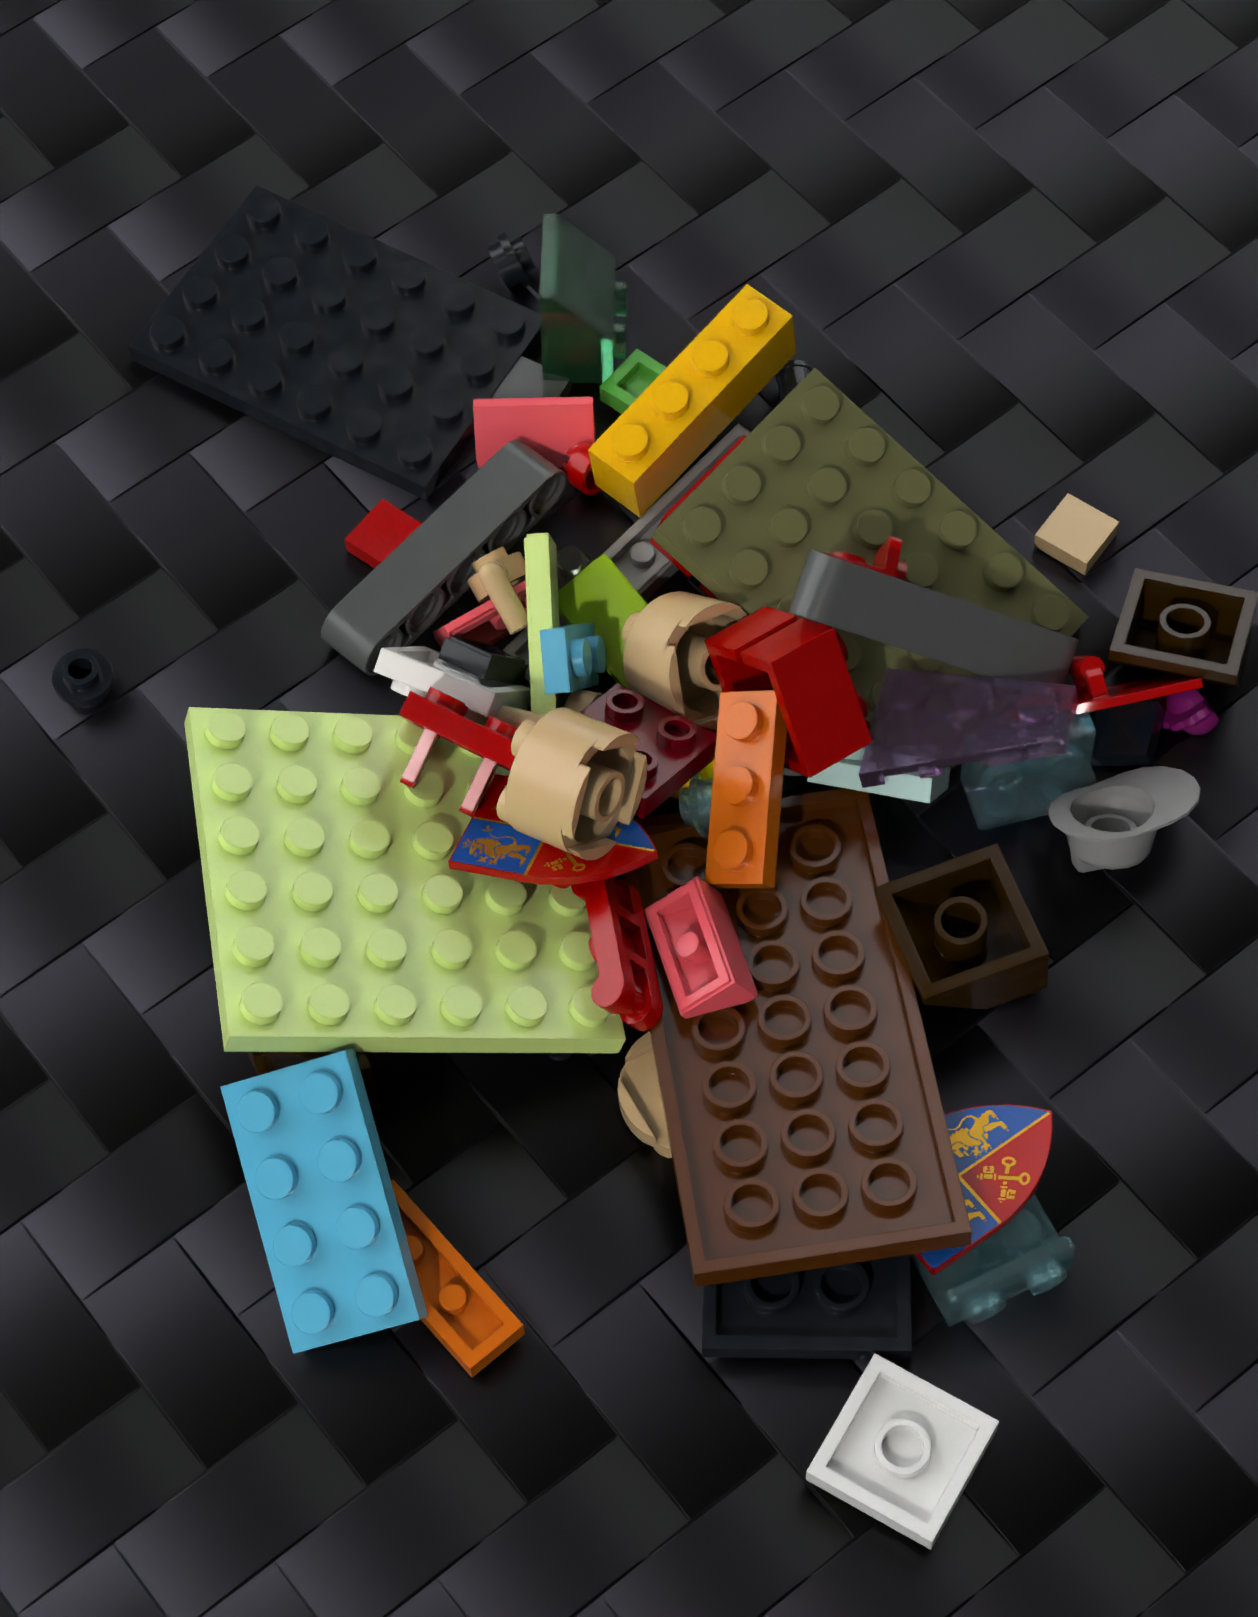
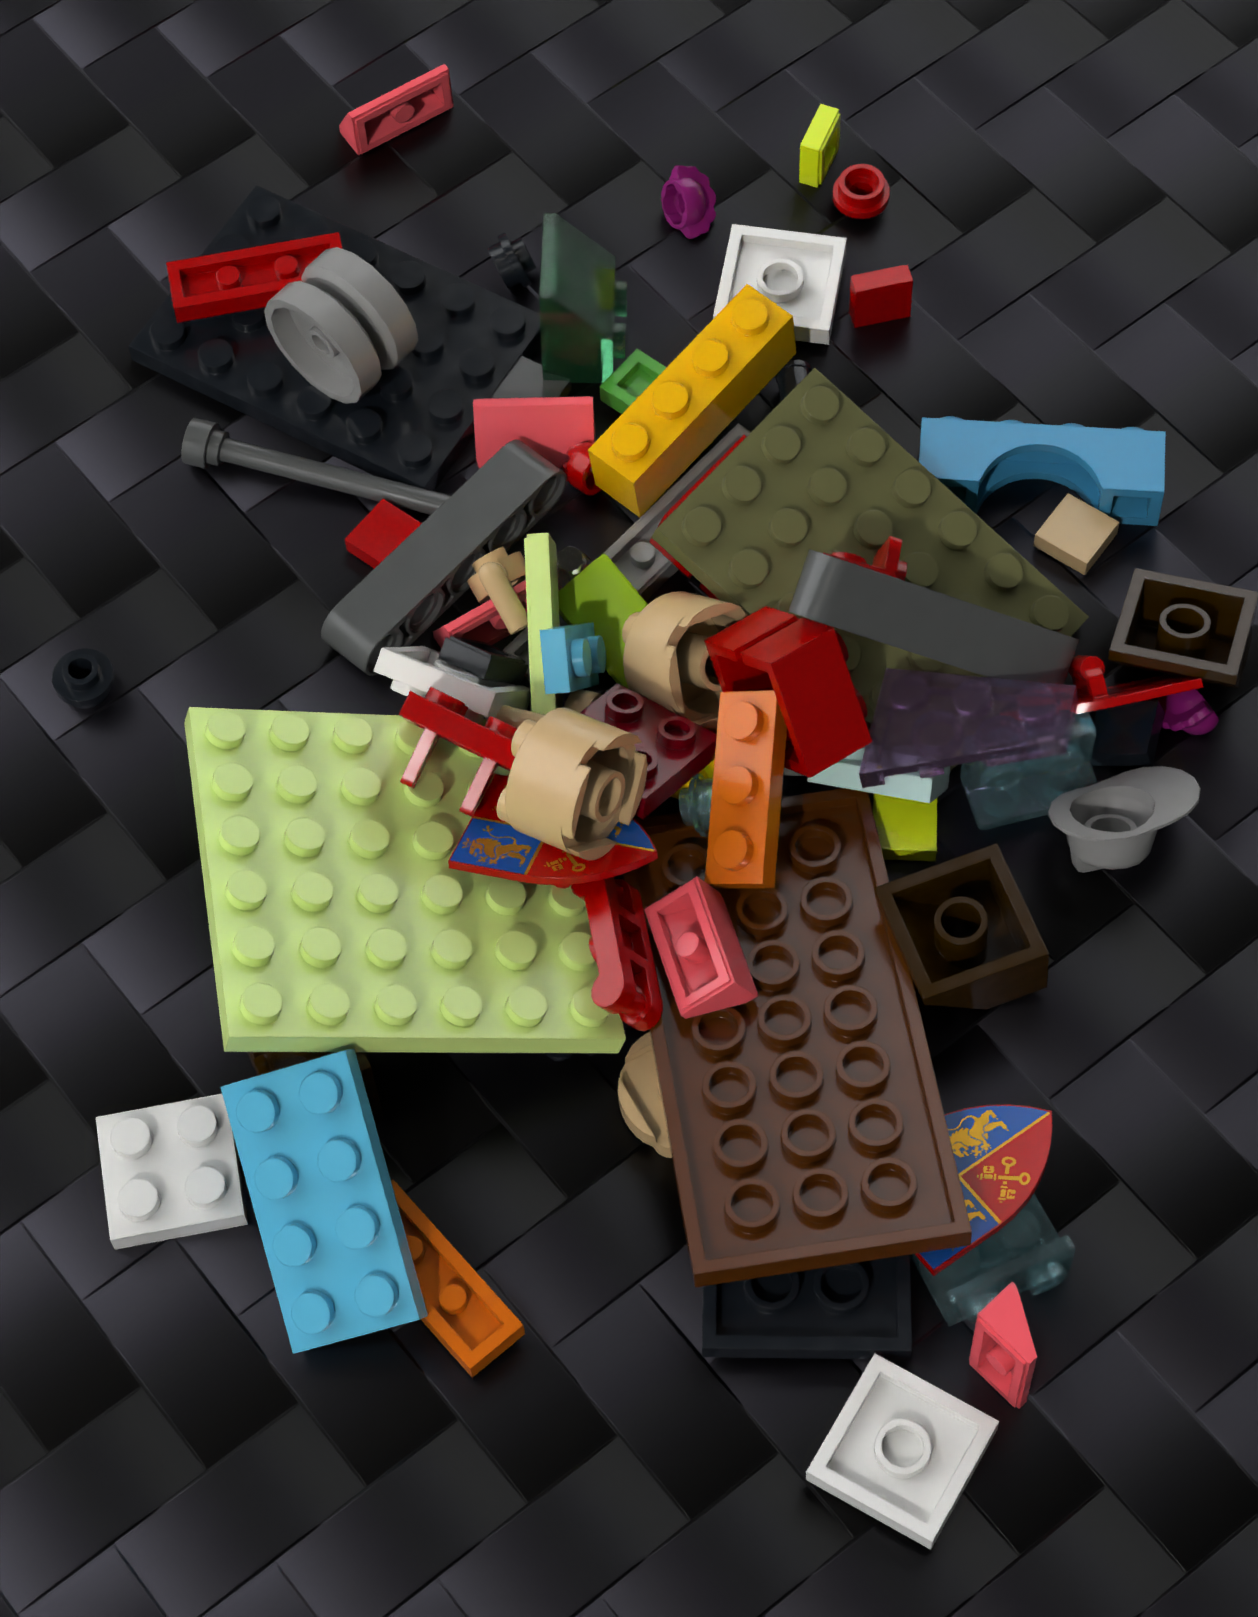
(170, 1171): none -> white plate
(208, 445): none -> dark grey piece
(241, 277): none -> red plate
(341, 325): none -> light grey wheel
(398, 110): none -> coral slope
(688, 201): none -> magenta piece
(791, 270): none -> white plate
(819, 146): none -> neon yellow tile
(861, 191): none -> red plate
(880, 296): none -> red tile
(906, 828): none -> neon yellow tile
(1004, 1347): none -> coral slope
(1107, 467): none -> dark azure arch

